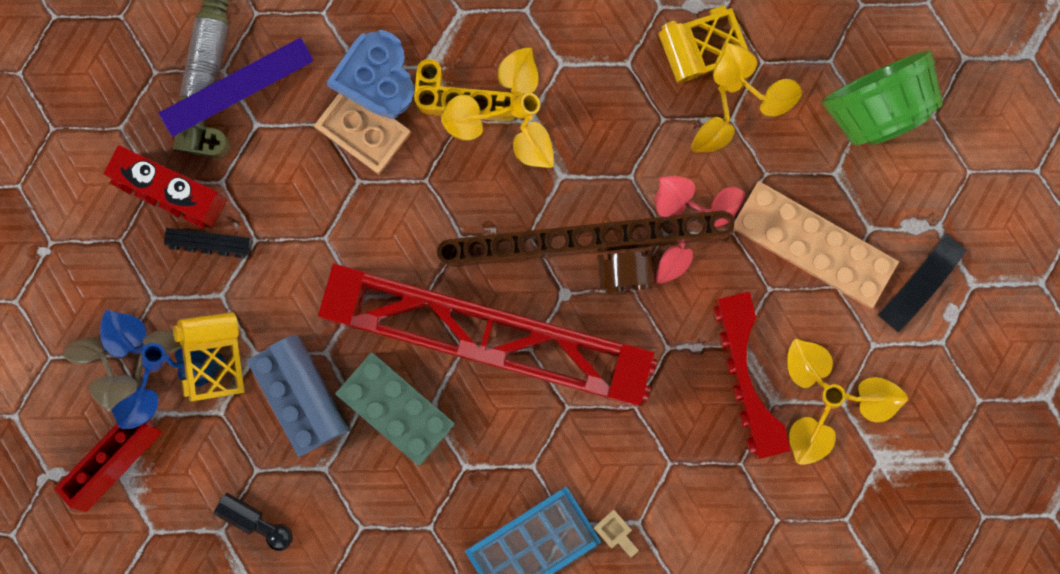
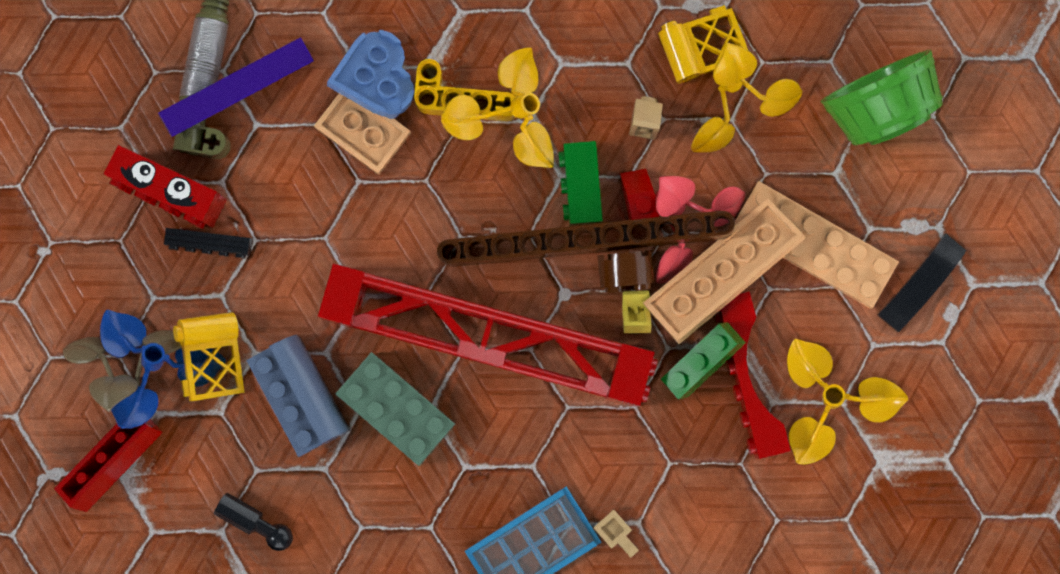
(581, 183): none -> green brick
(634, 313): none -> light yellow bracket
(639, 194): none -> red slope
(646, 118): none -> tan slope
(703, 360): none -> green brick
(724, 271): none -> light nougat plate

